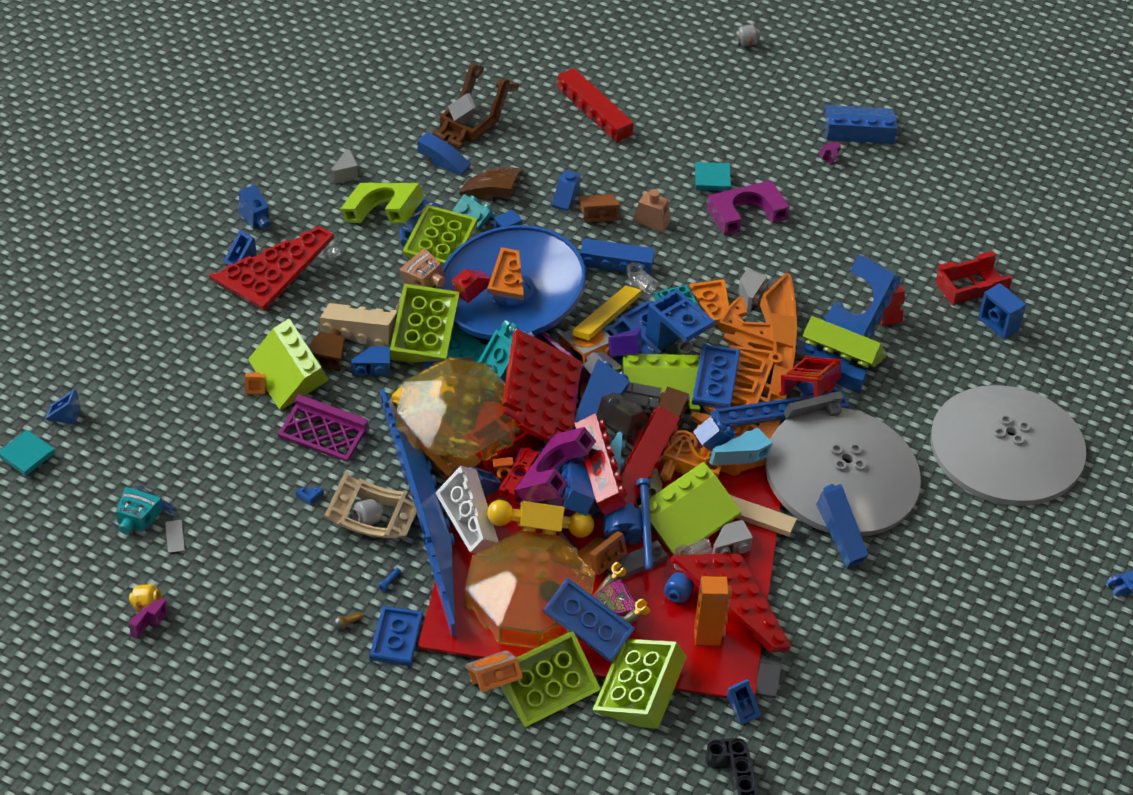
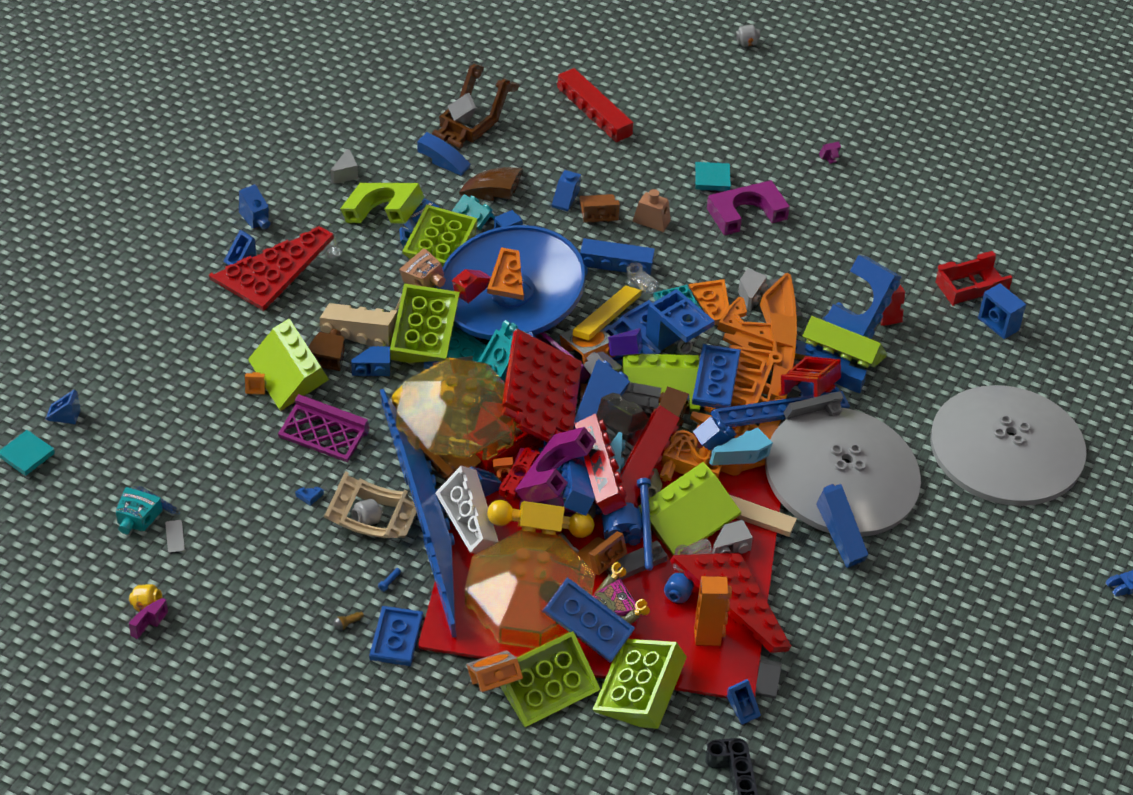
(860, 124): blue slope -> none

